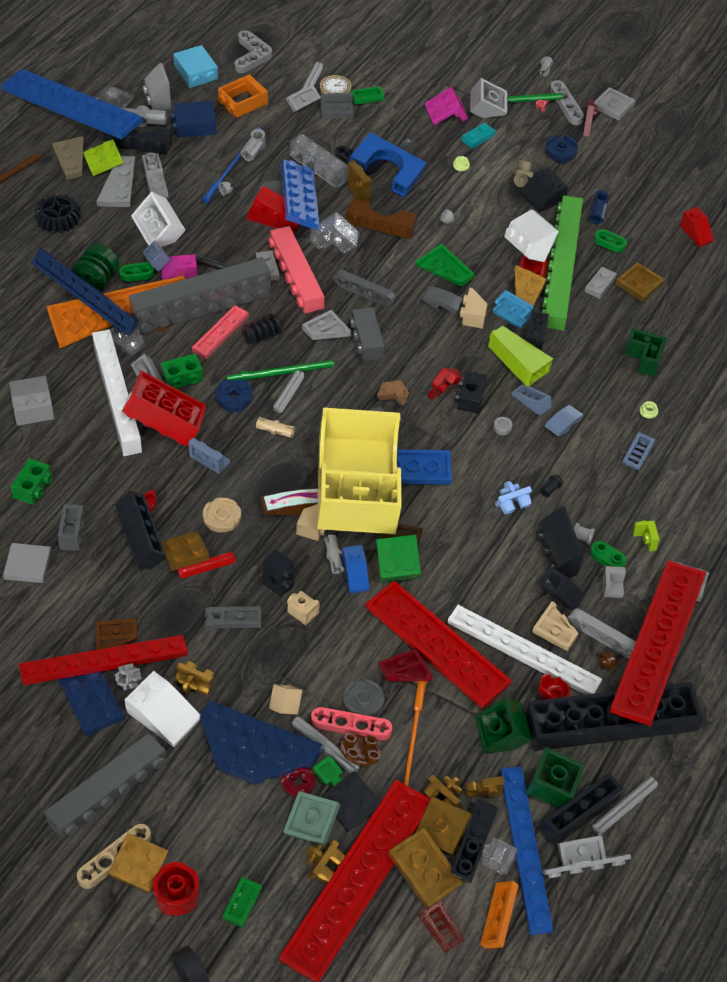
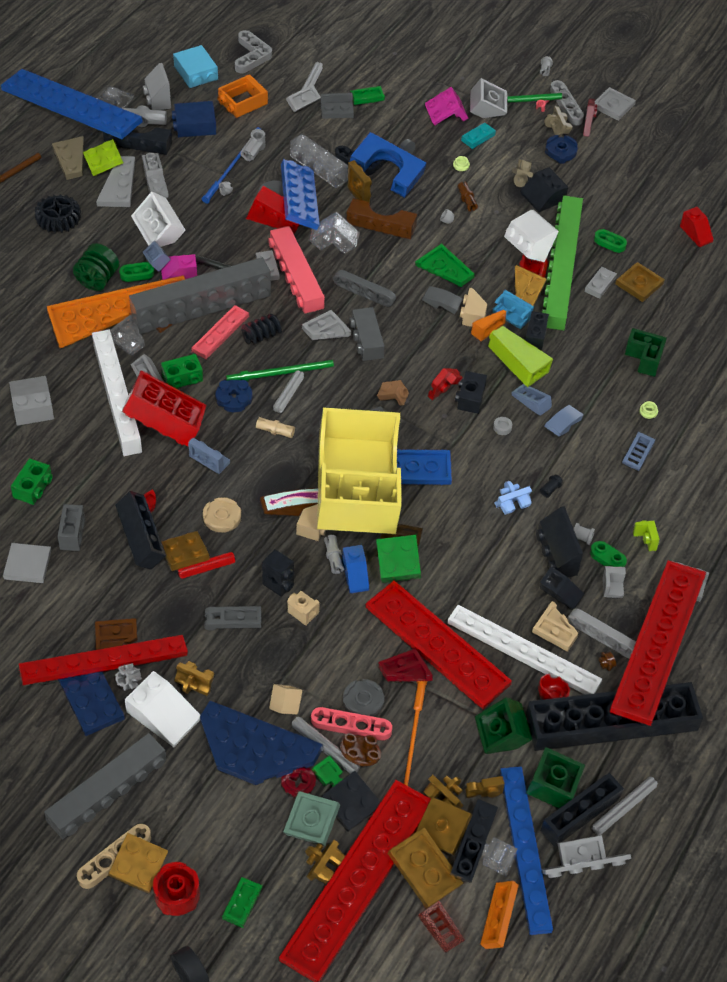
(85, 292): dark blue plate -> none
(335, 84): tile -> none
(467, 196): none -> reddish brown pin
(483, 327): none -> orange slope
(558, 122): none -> dark tan hips
(599, 207): dark blue piece -> none

